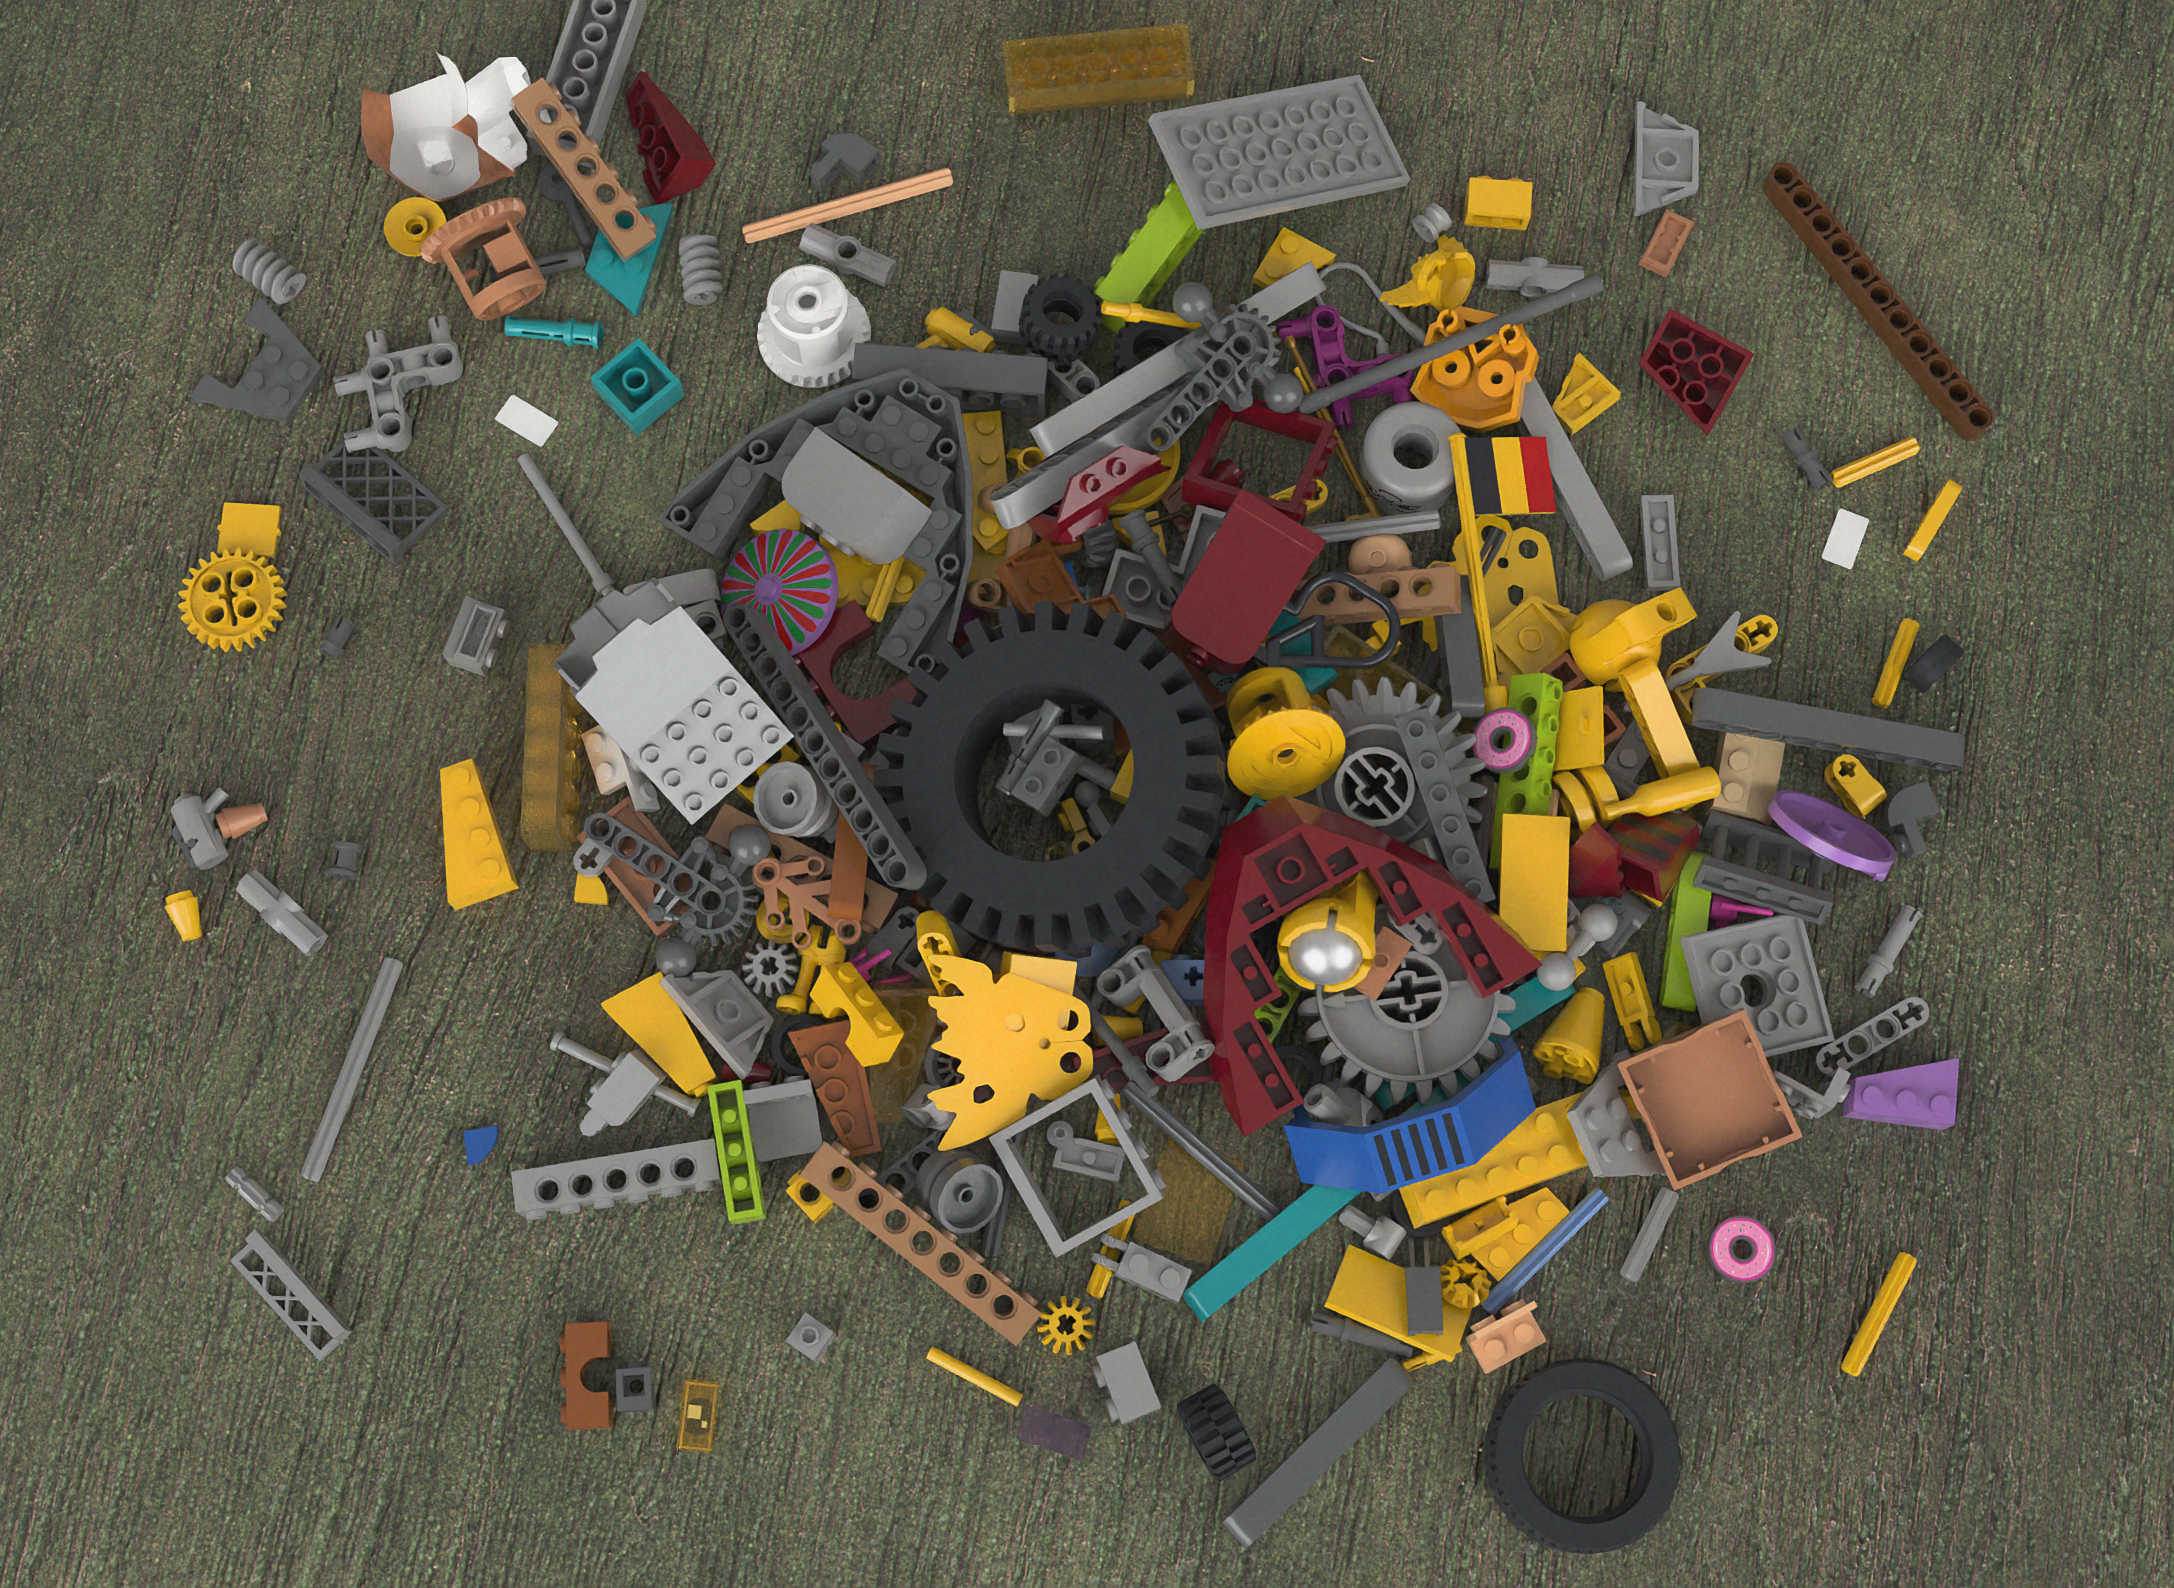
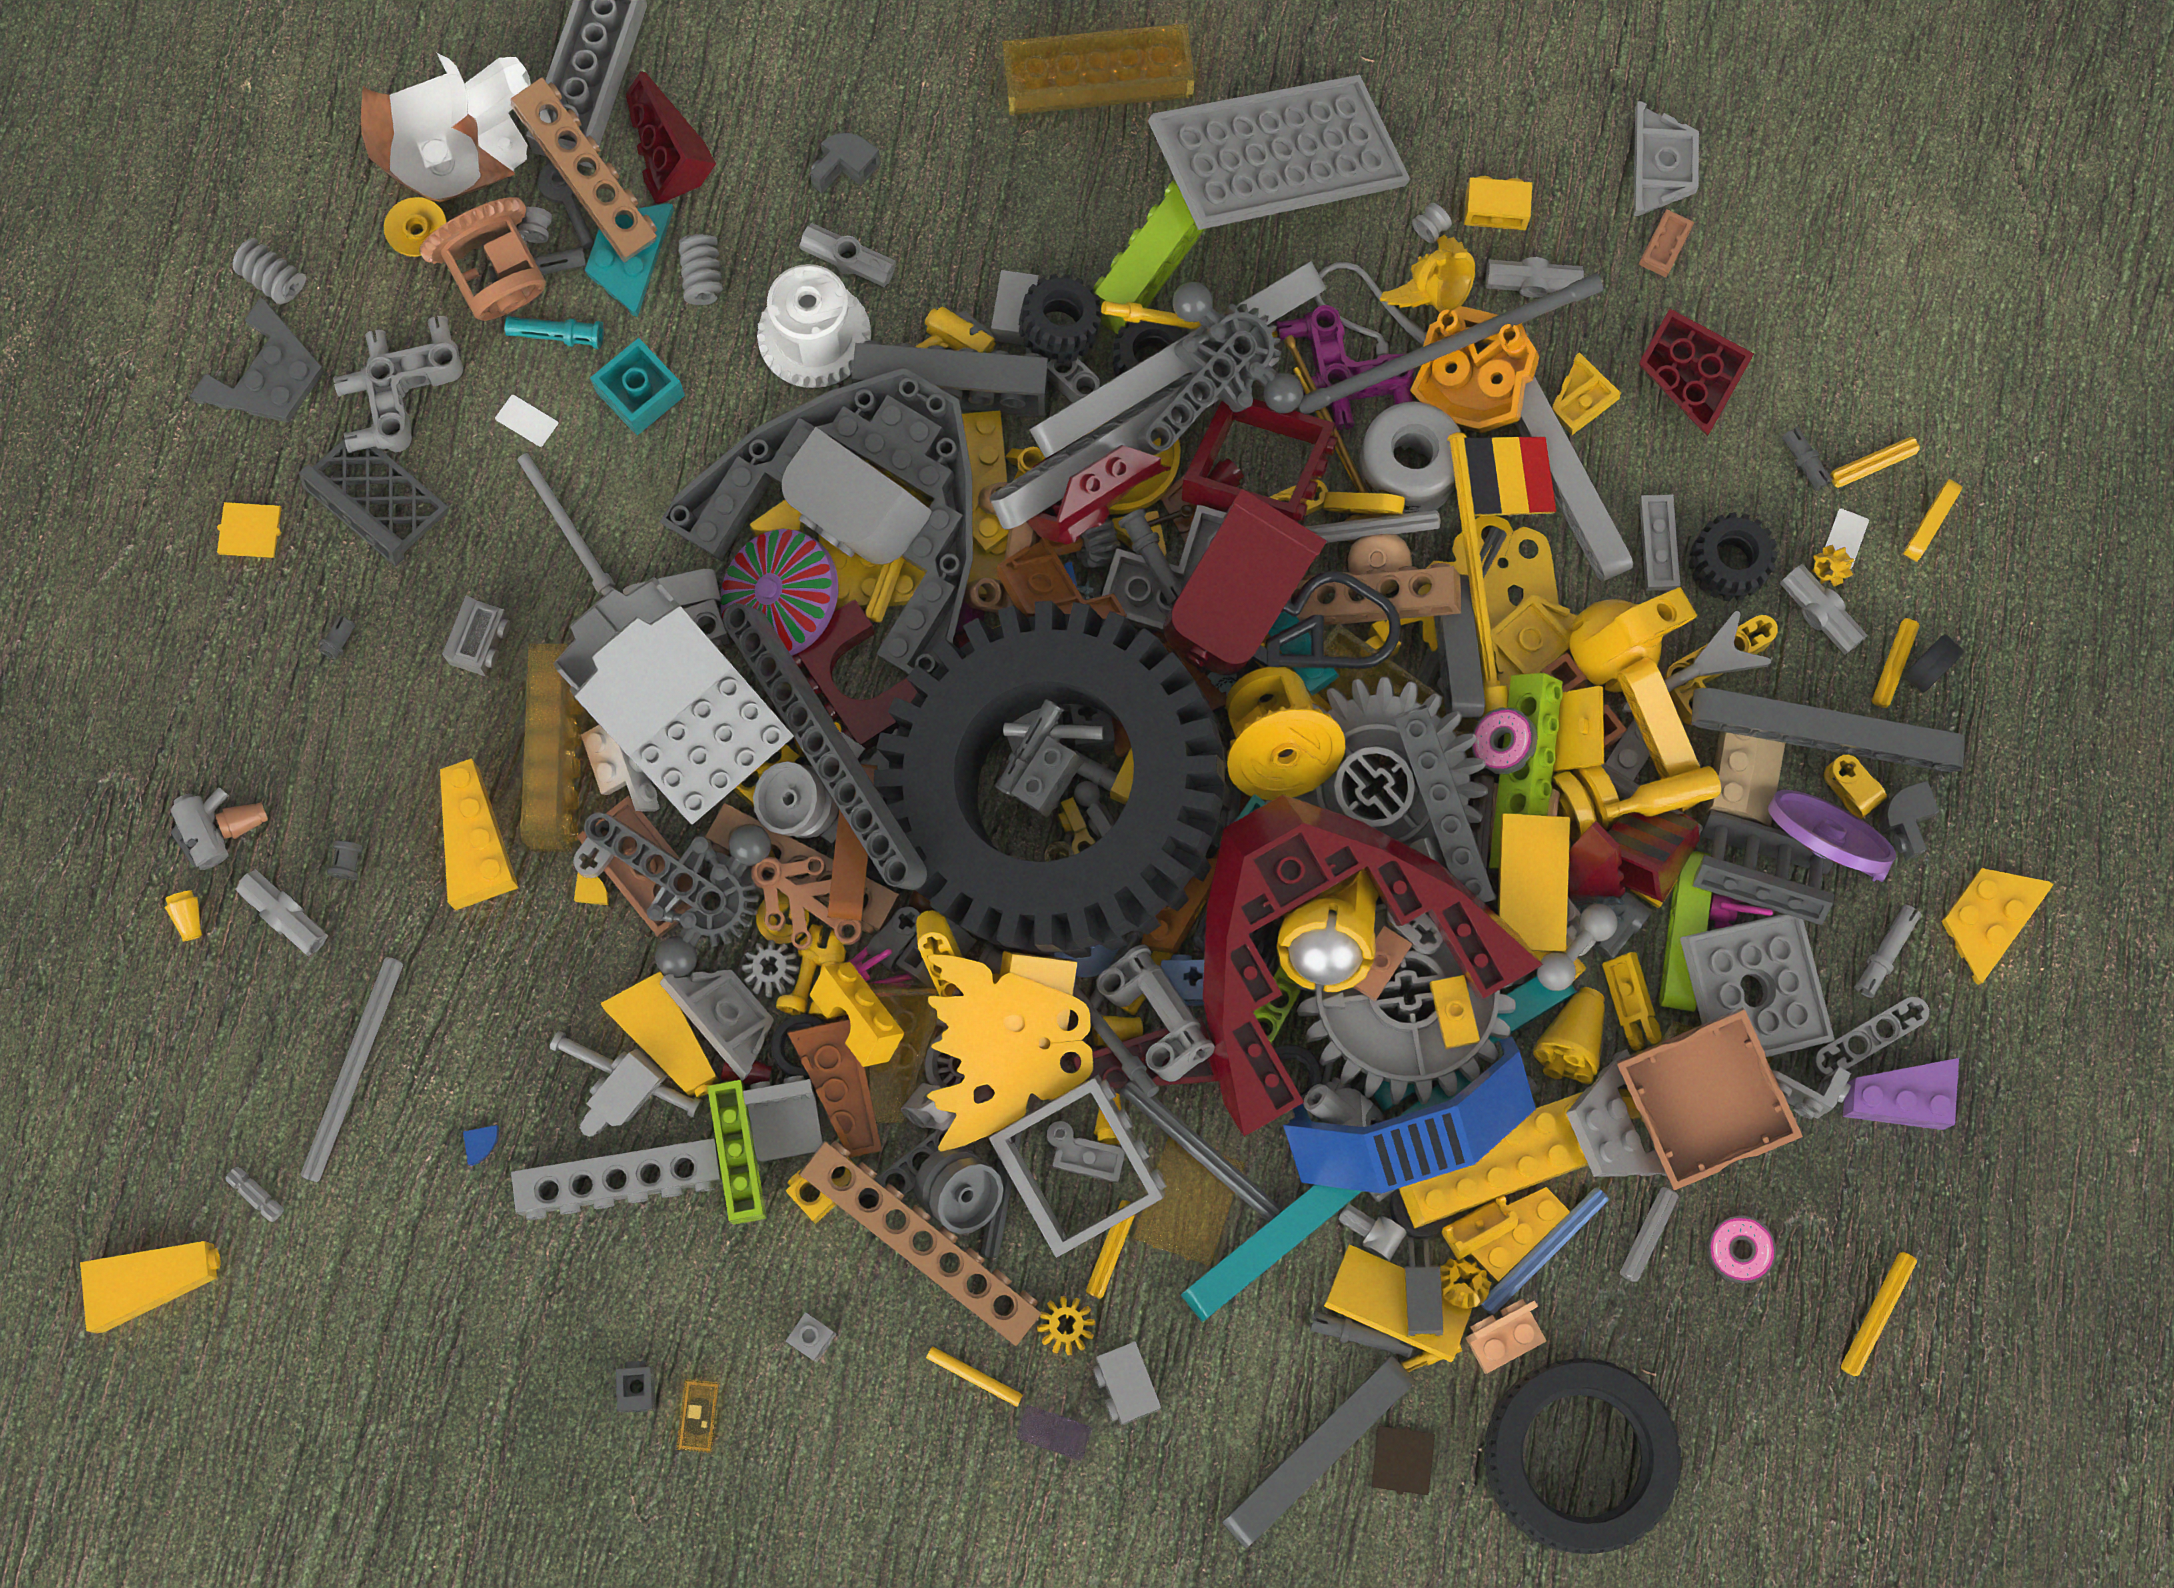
(140, 1281): none -> yellow slope
(204, 605): yellow gear -> none
(295, 1284): light grey fence -> none
(535, 225): none -> light grey wheel
(582, 1346): dark orange arch -> none
(847, 205): light nougat axle -> none
(1145, 1269): light grey hinge -> none
(1216, 1432): black tyre -> none
(1289, 254): yellow wing -> none
(1364, 503): none -> yellow beam
(1403, 1460): none -> dark brown piece
(1454, 1012): none -> yellow plate
(1744, 535): none -> black tyre
(1823, 609): none -> light grey piece
(1832, 565): none -> yellow gear
(1877, 315): reddish brown beam -> none
(1991, 916): none -> yellow wing

